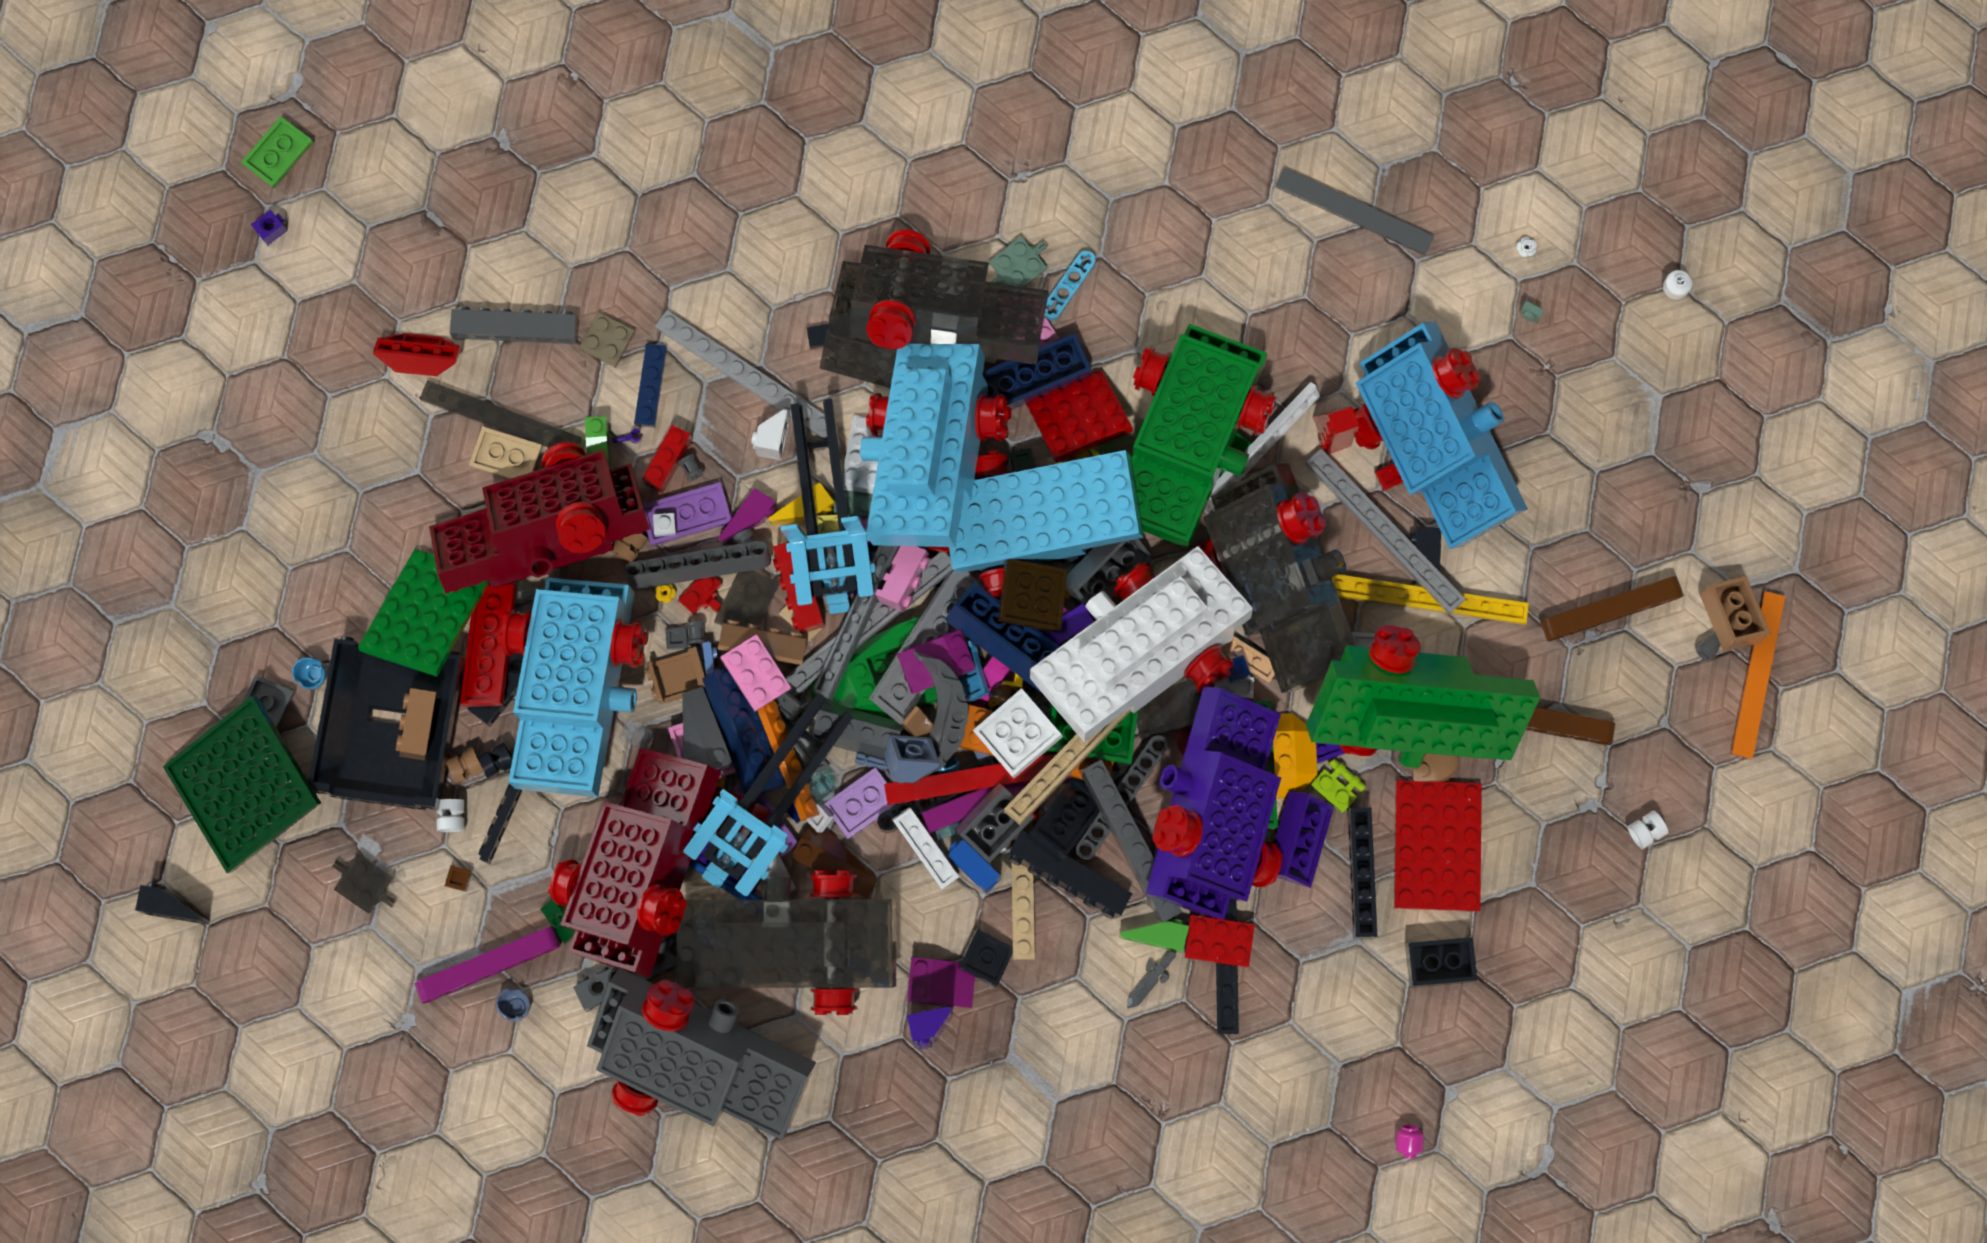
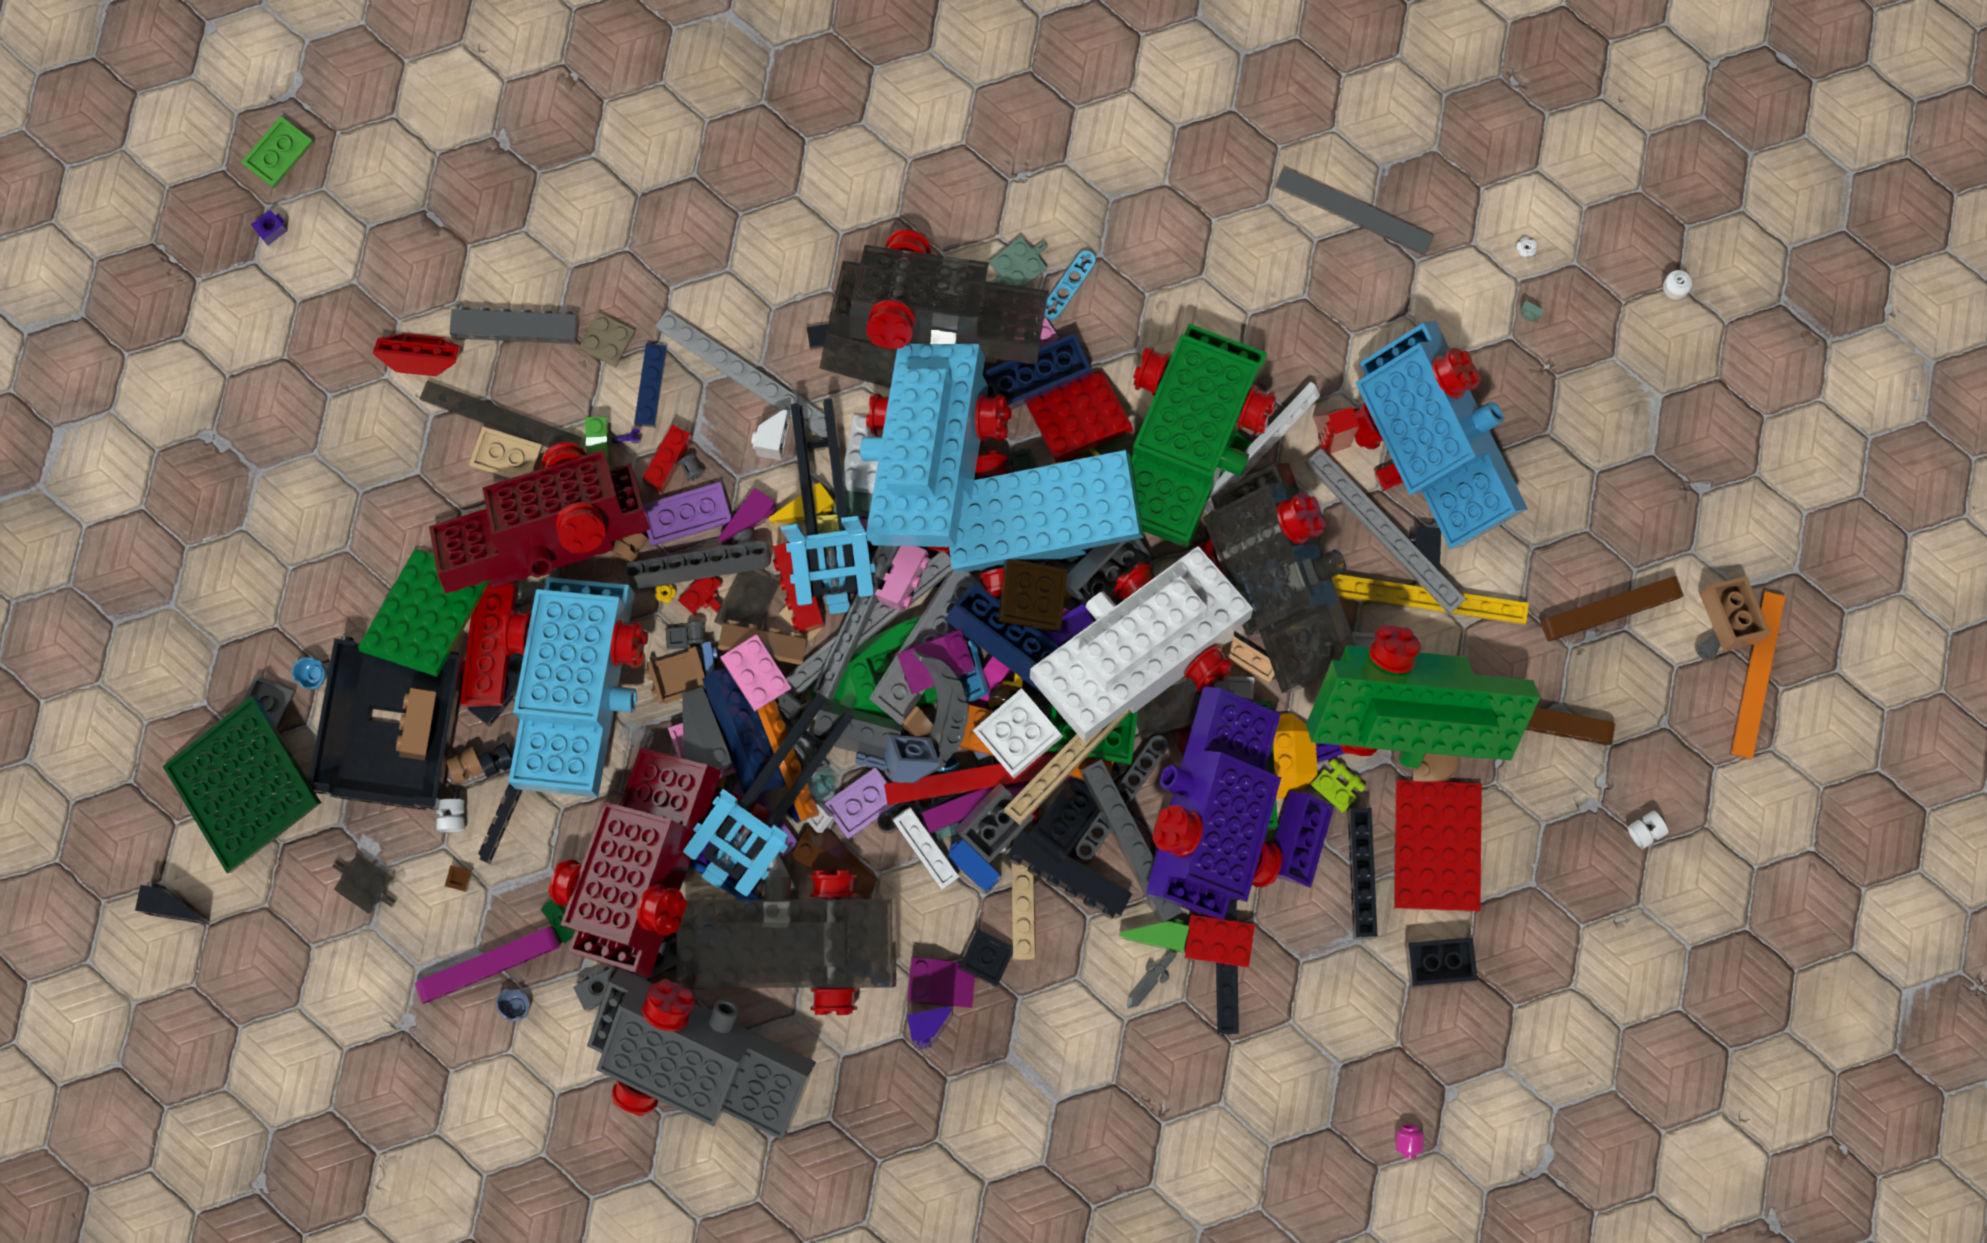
(664, 524): white plate -> none
(1239, 669): clear blue plate -> none

